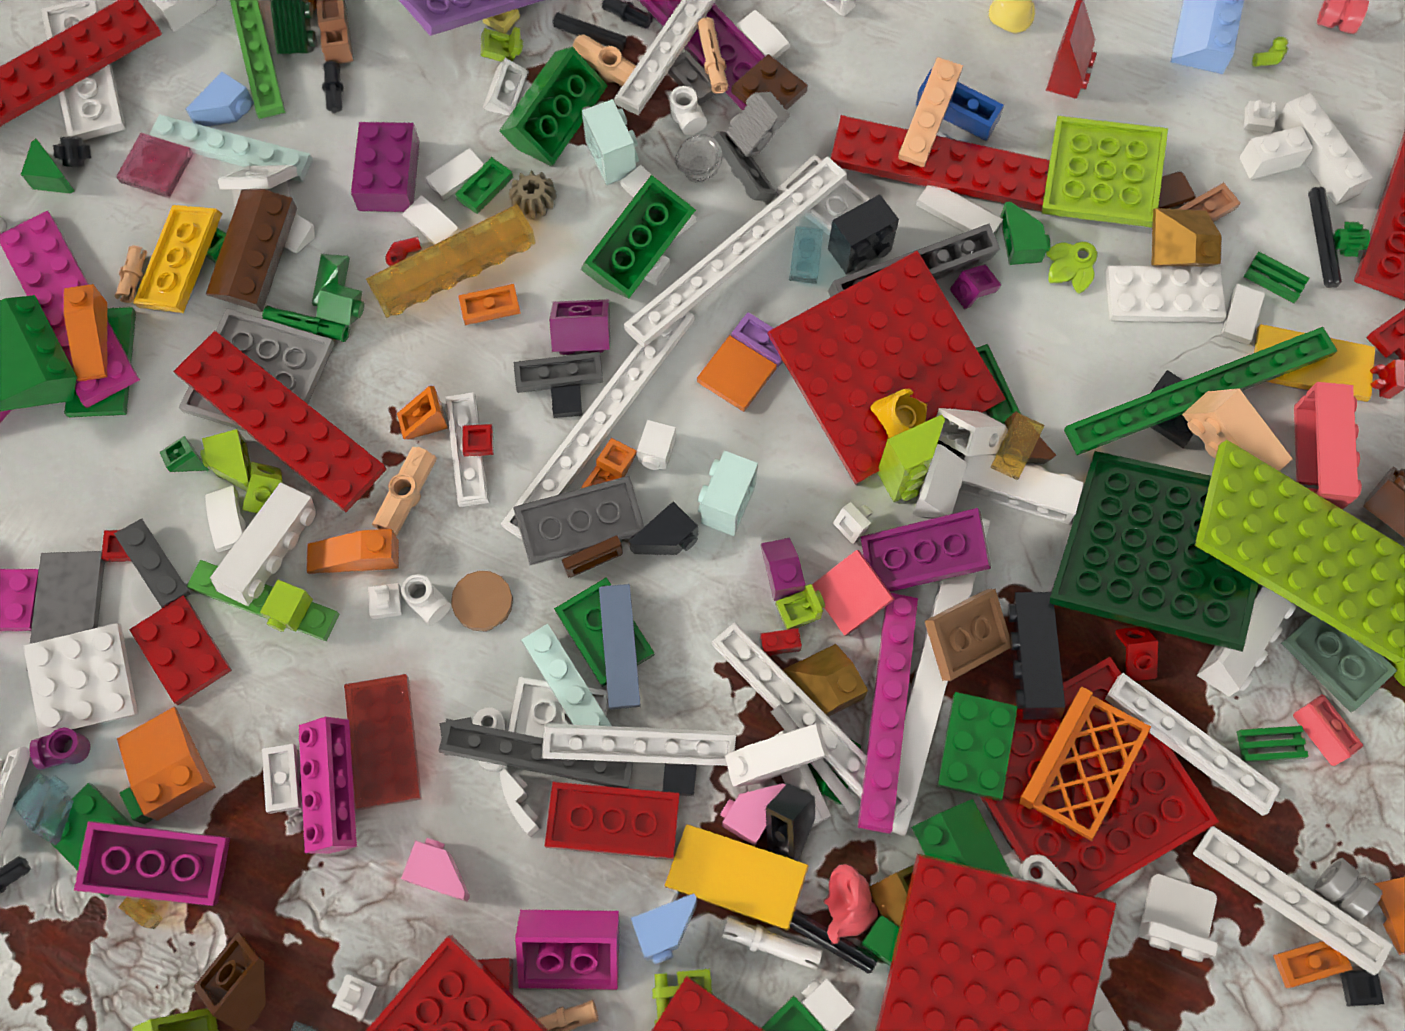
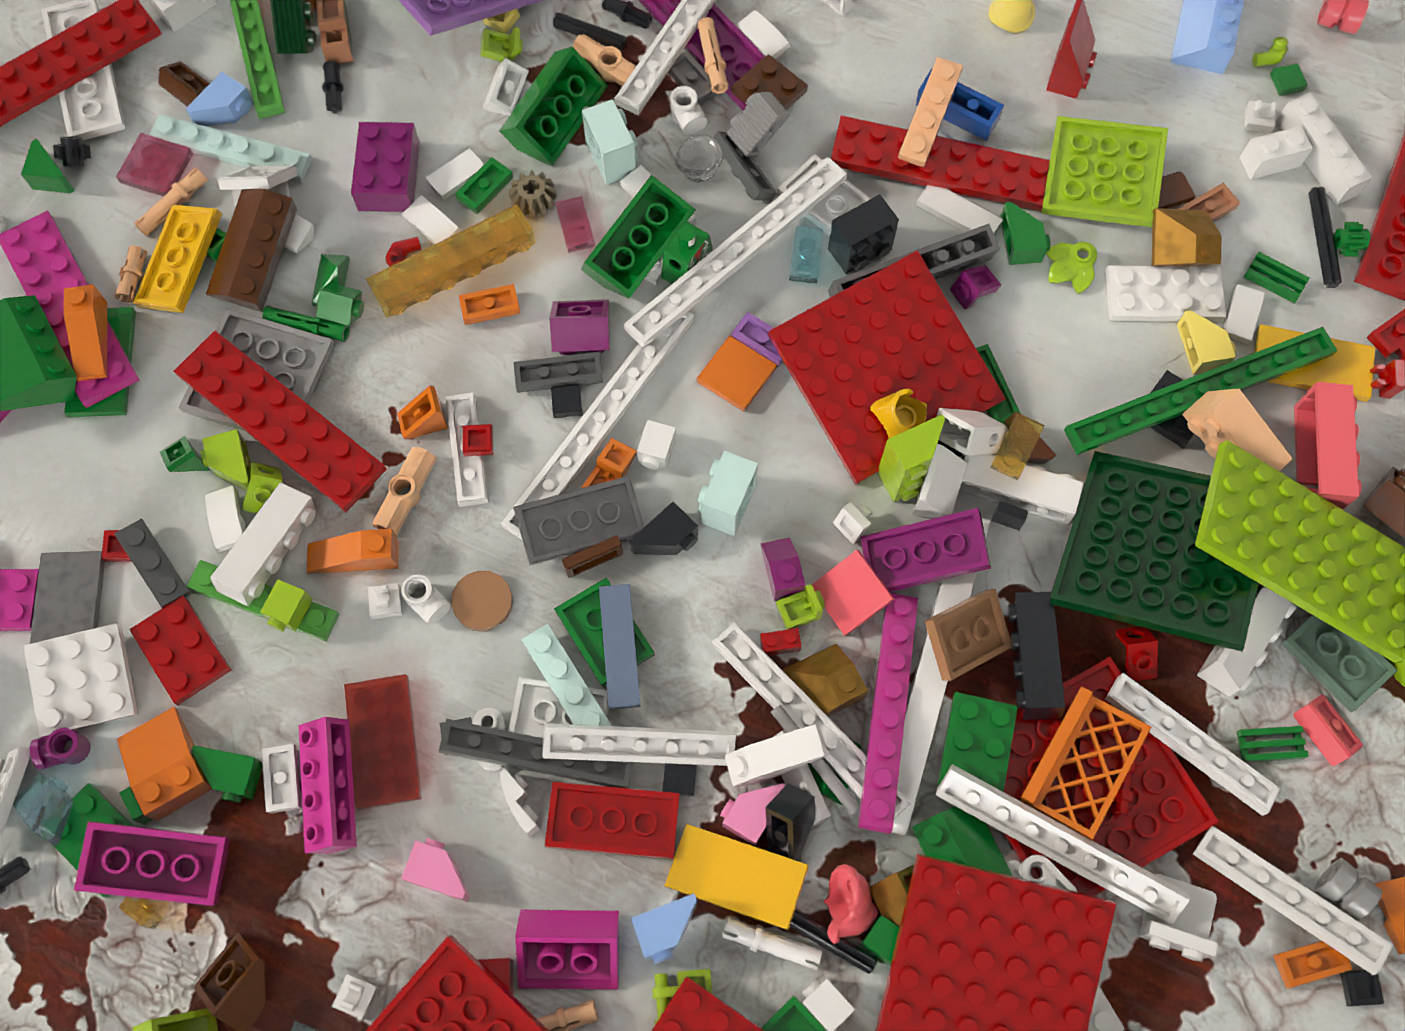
(180, 193): none -> light nougat pin
(181, 82): none -> reddish brown slope
(229, 773): none -> green slope
(574, 224): none -> clear pink slope
(685, 250): none -> green torso
(1009, 515): none -> black tile
(1063, 845): none -> white plate
(1204, 343): none -> light yellow slope
(1288, 79): none -> green tile

